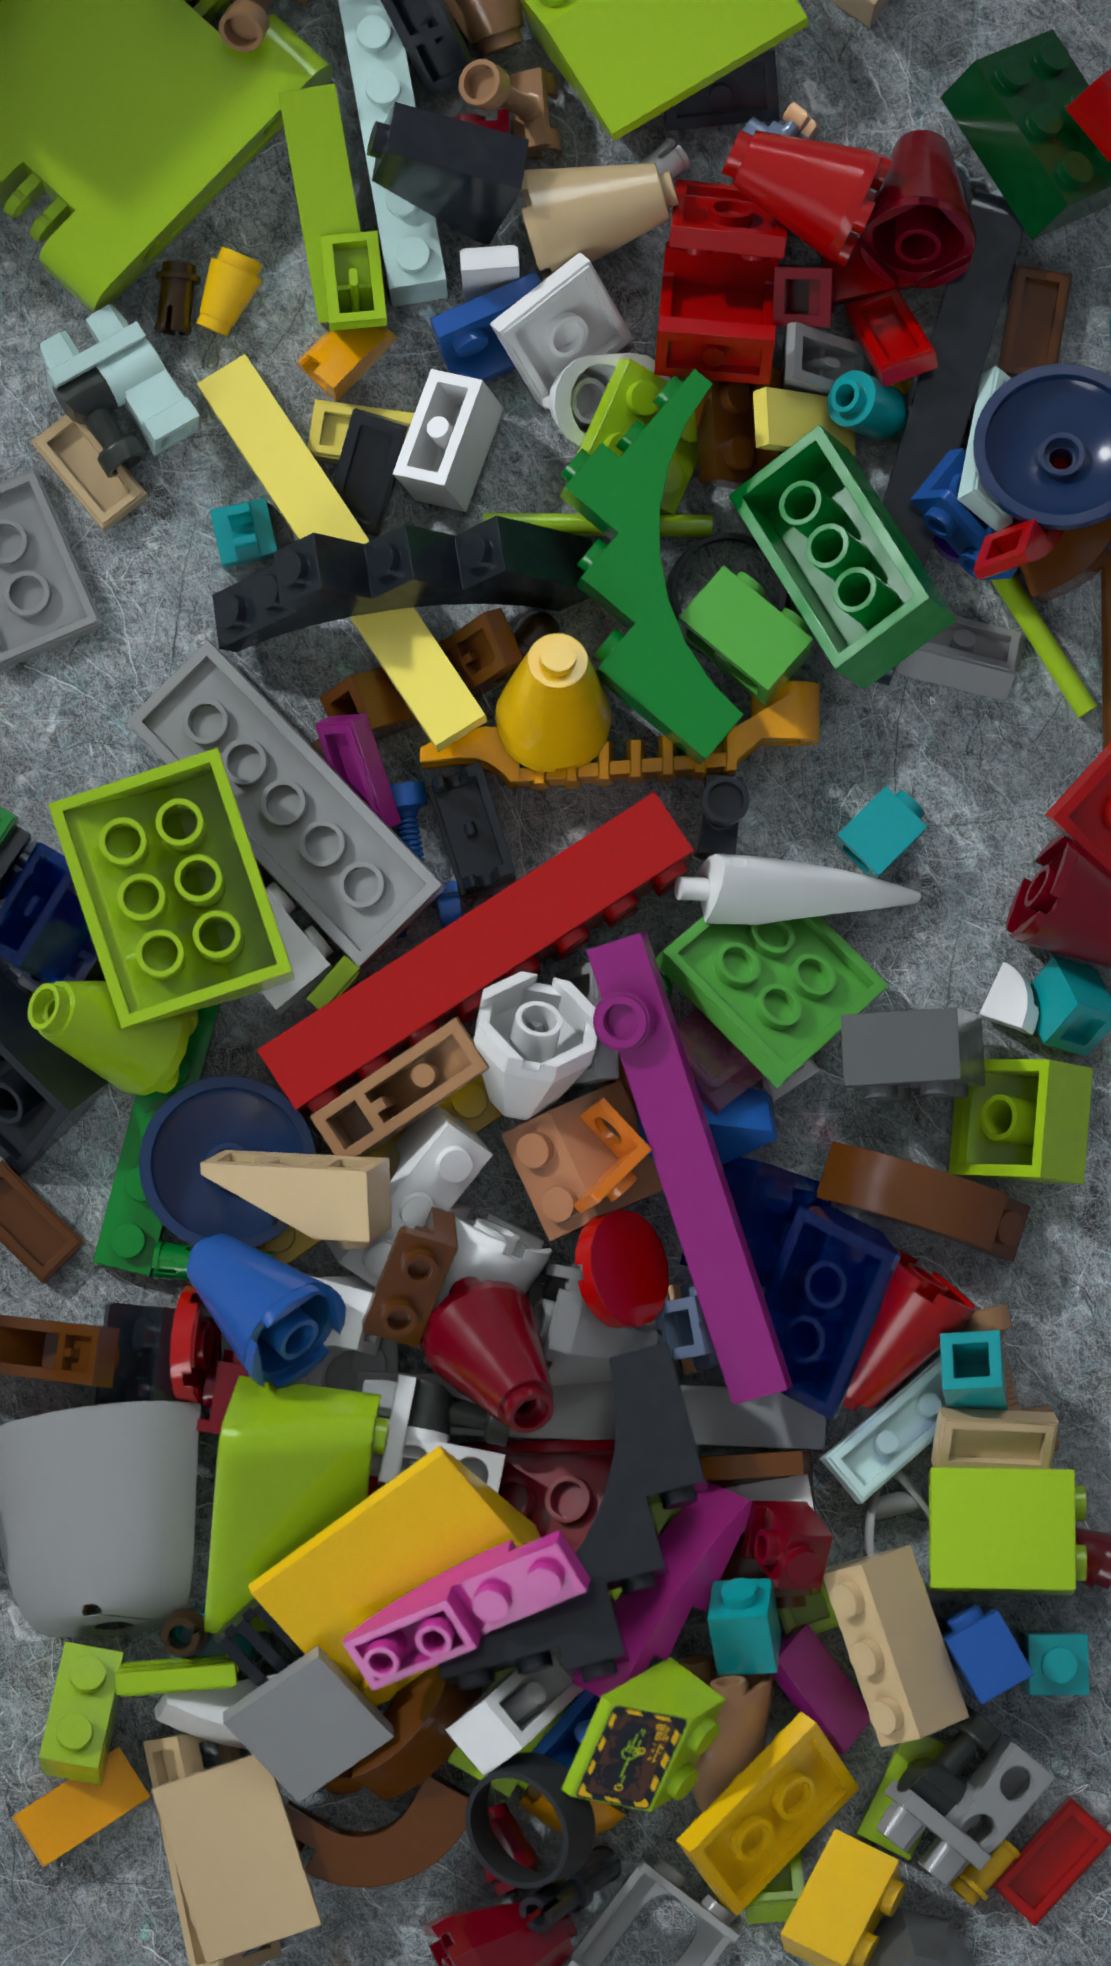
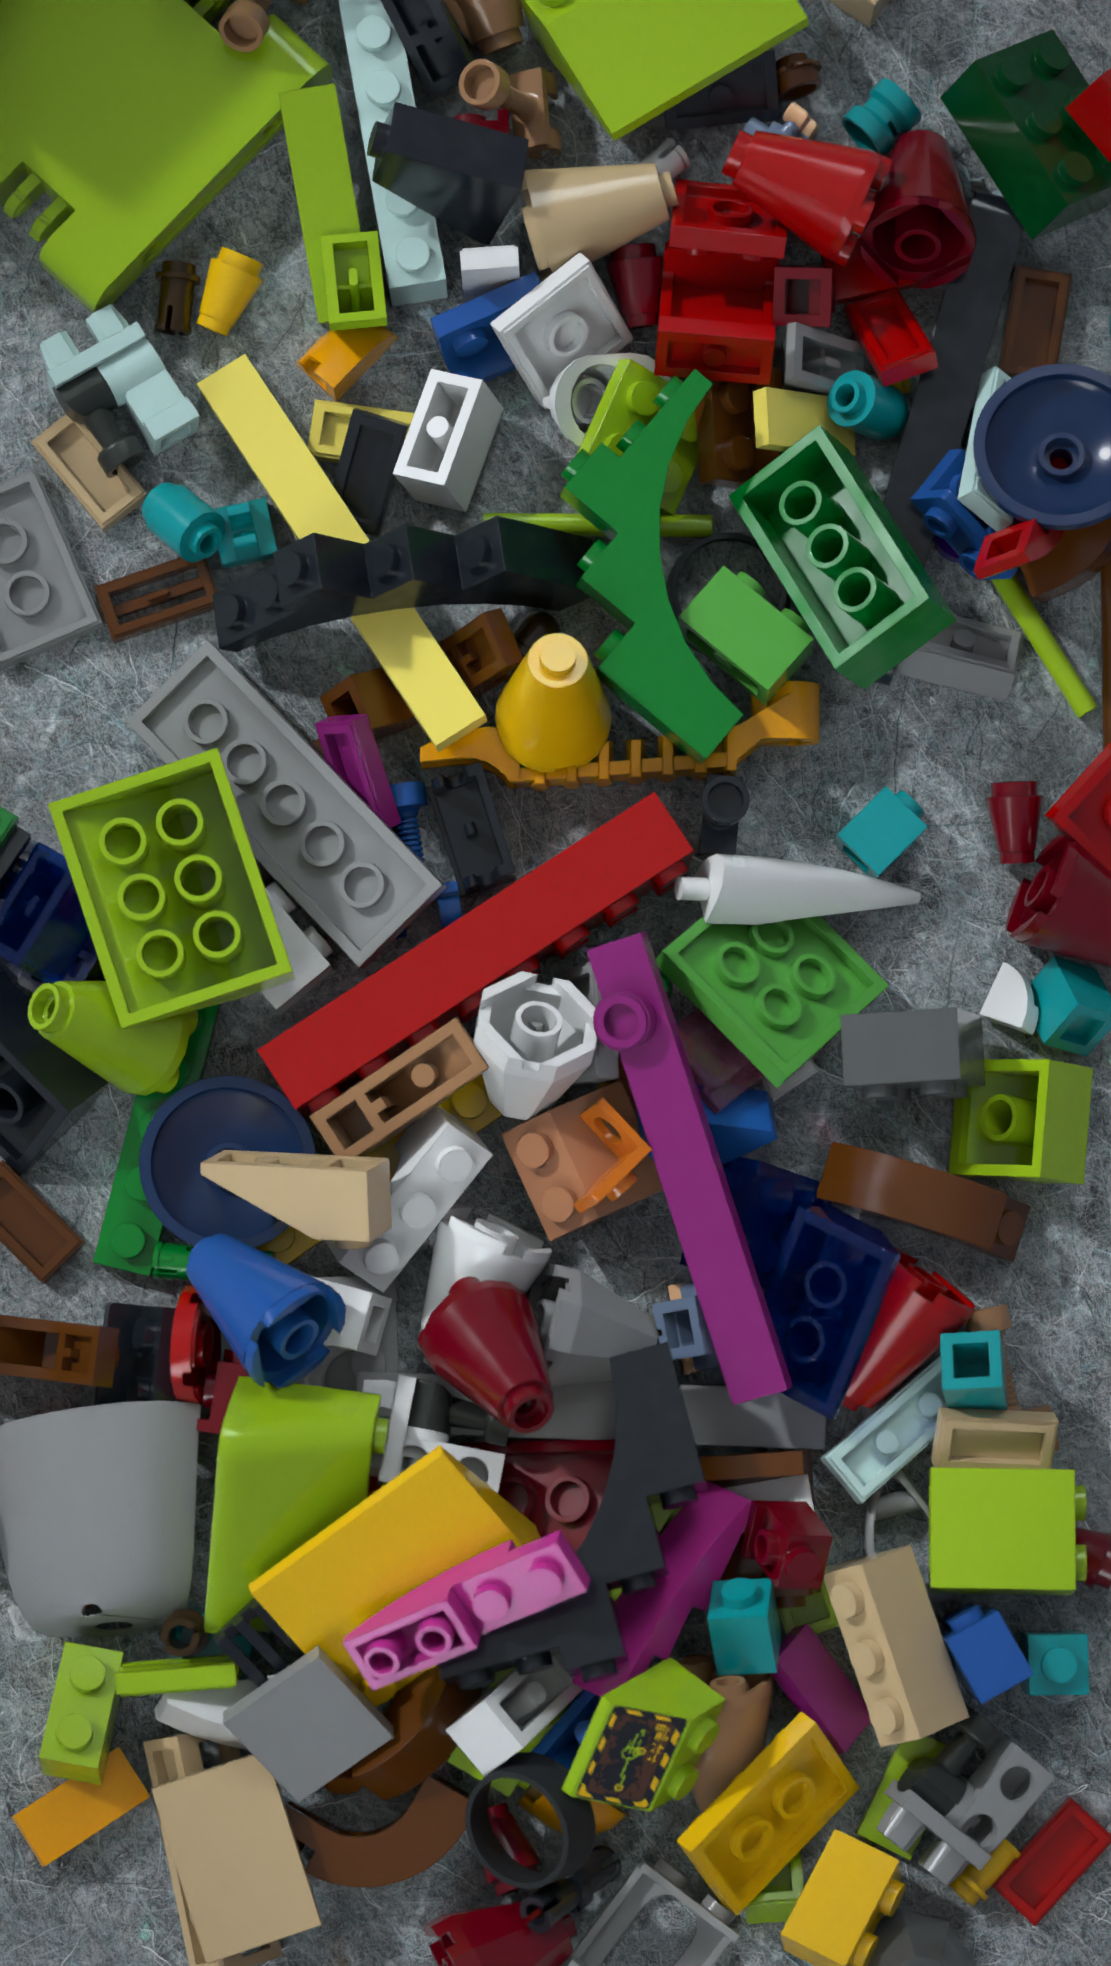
(161, 618): none -> reddish brown tile
(183, 521): none -> teal brick
(335, 983): lime tile -> none
(412, 1279): reddish brown bracket -> none
(622, 1269): red tile -> none
(637, 283): none -> dark red cone
(797, 76): none -> reddish brown plate
(881, 117): none -> teal wheel
(1015, 819): none -> dark red cone

